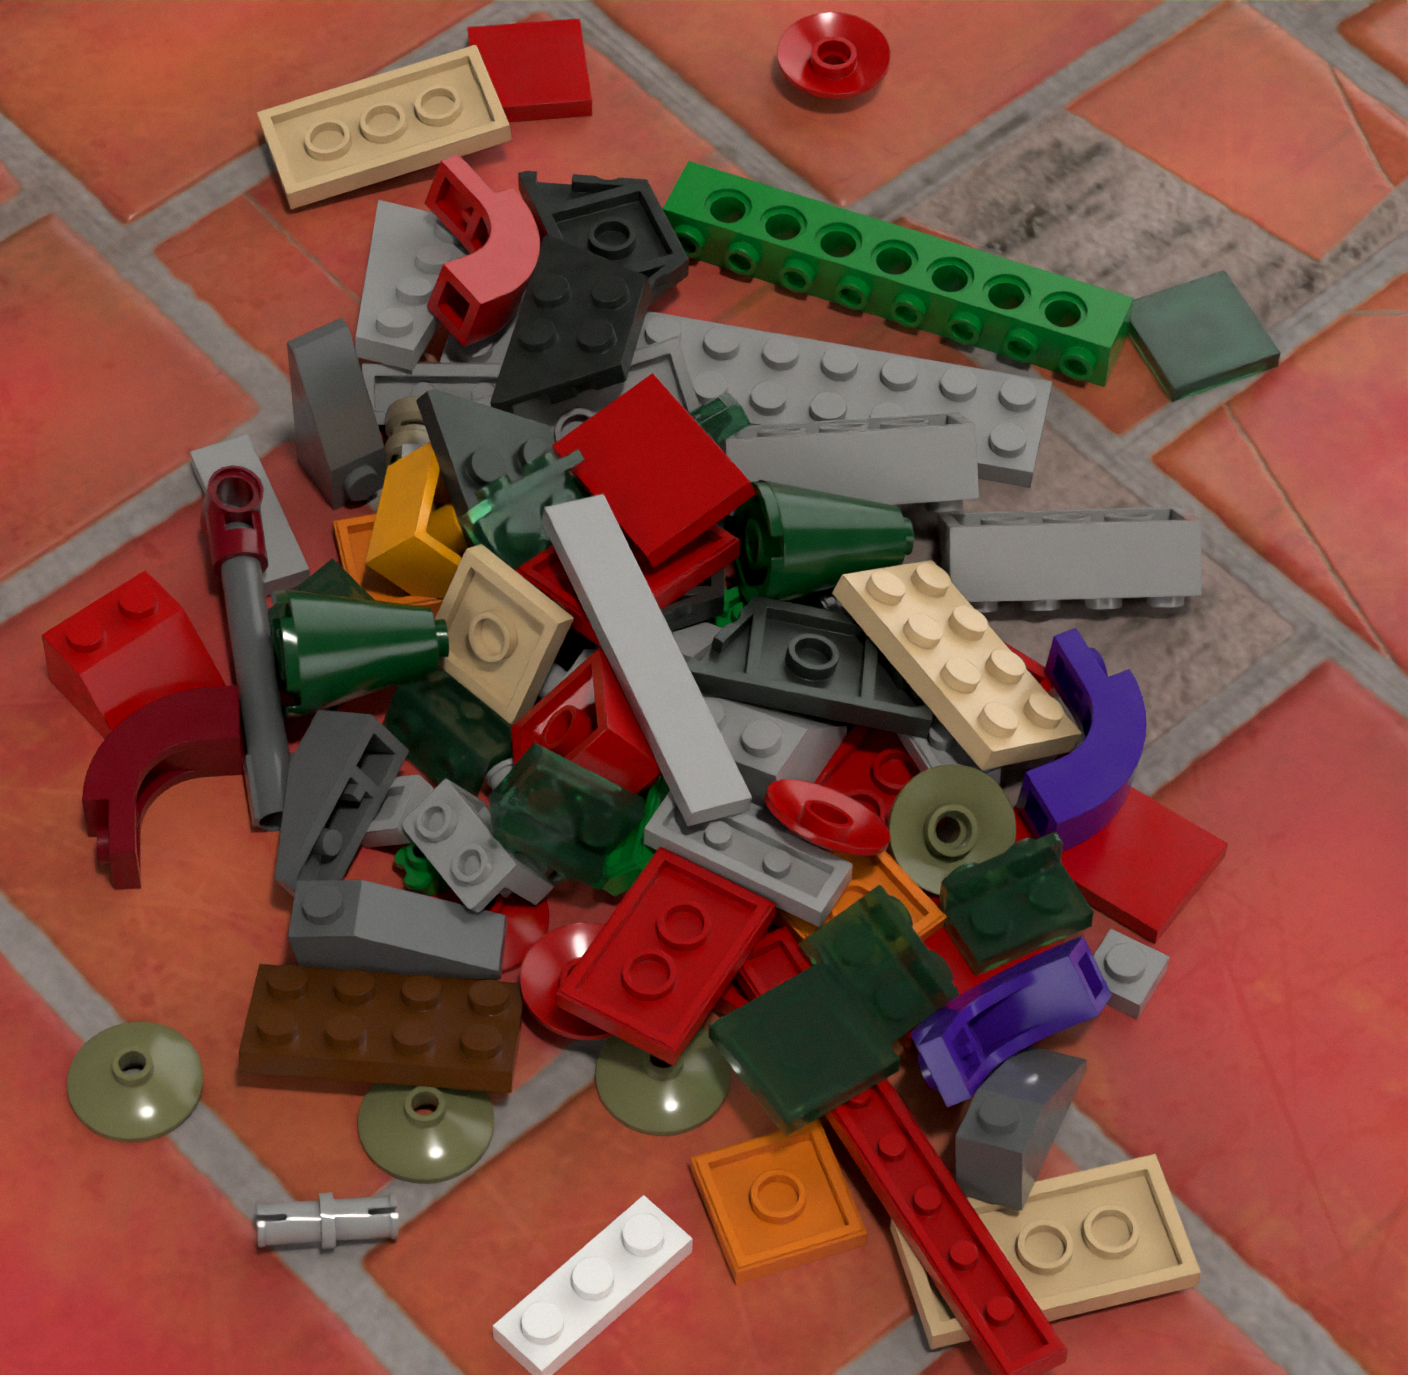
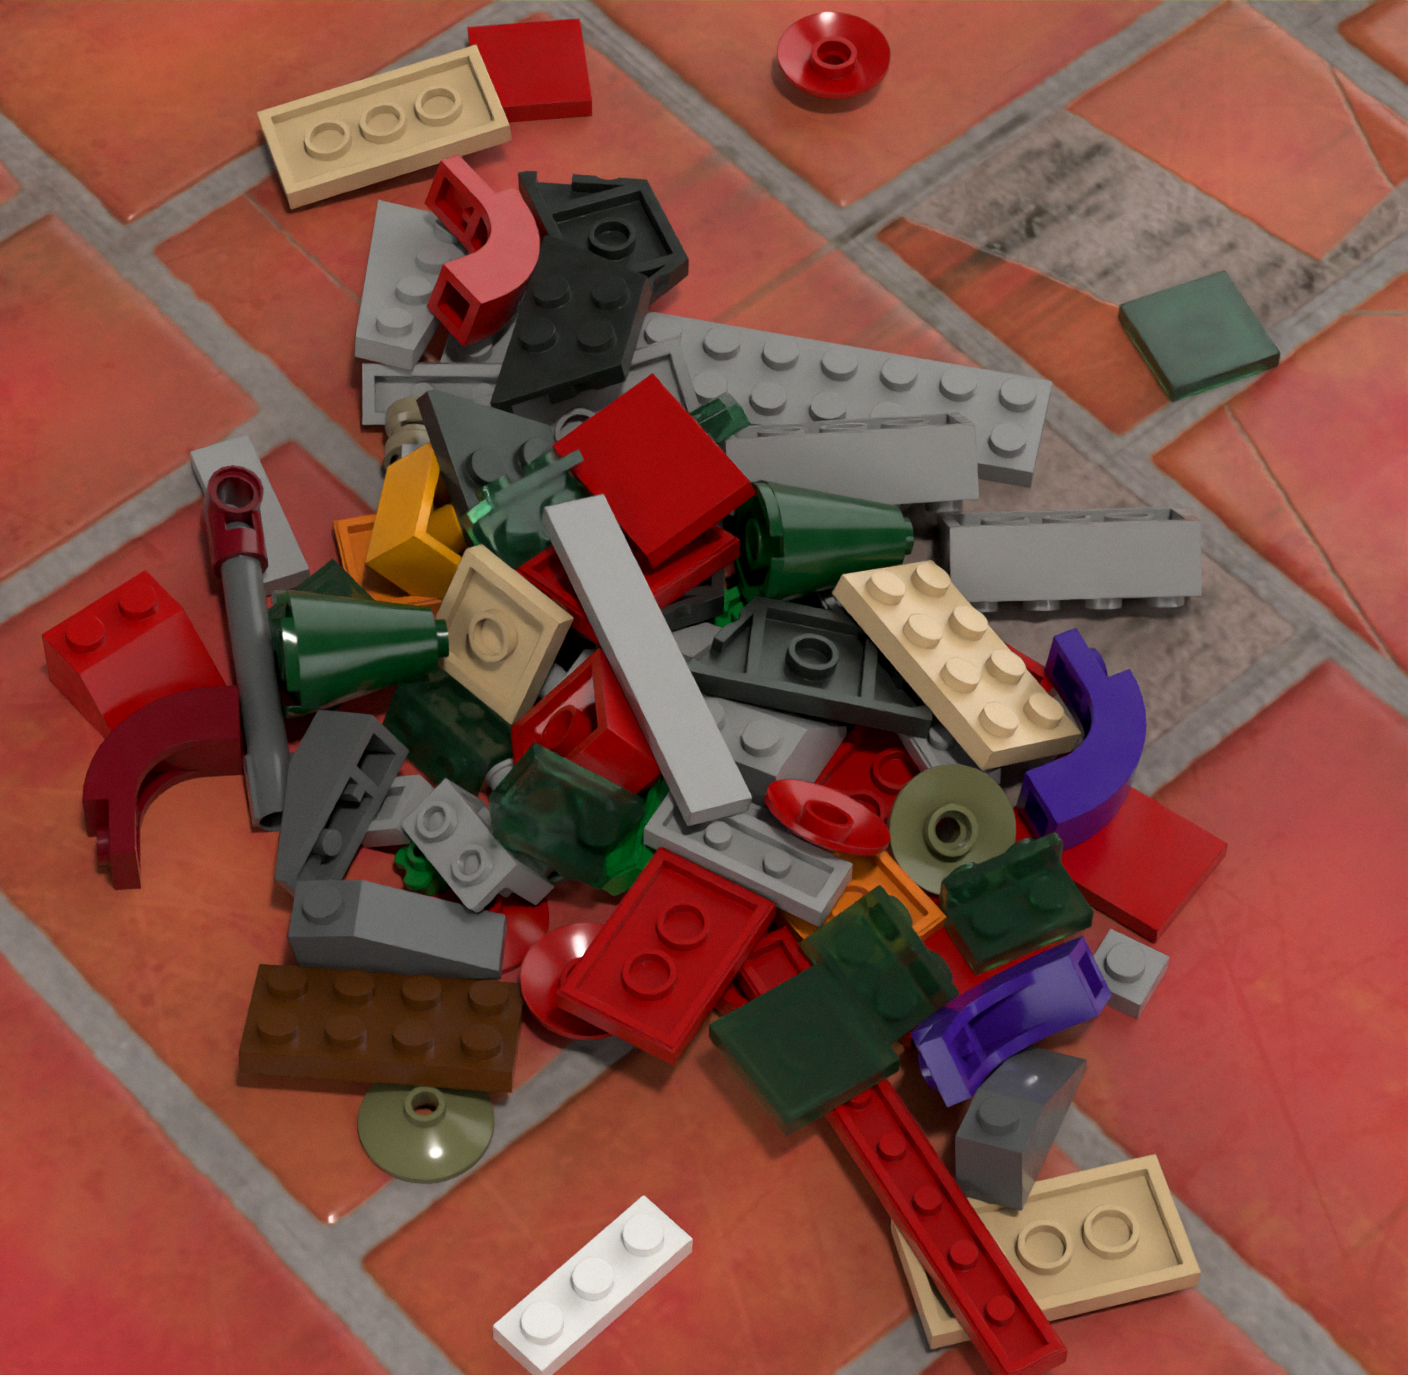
(139, 1104): olive dish -> none
(326, 1220): light grey pin -> none
(334, 416): dark grey slope -> none
(658, 1098): olive dish -> none
(778, 1202): orange tile -> none
(899, 274): green brick -> none

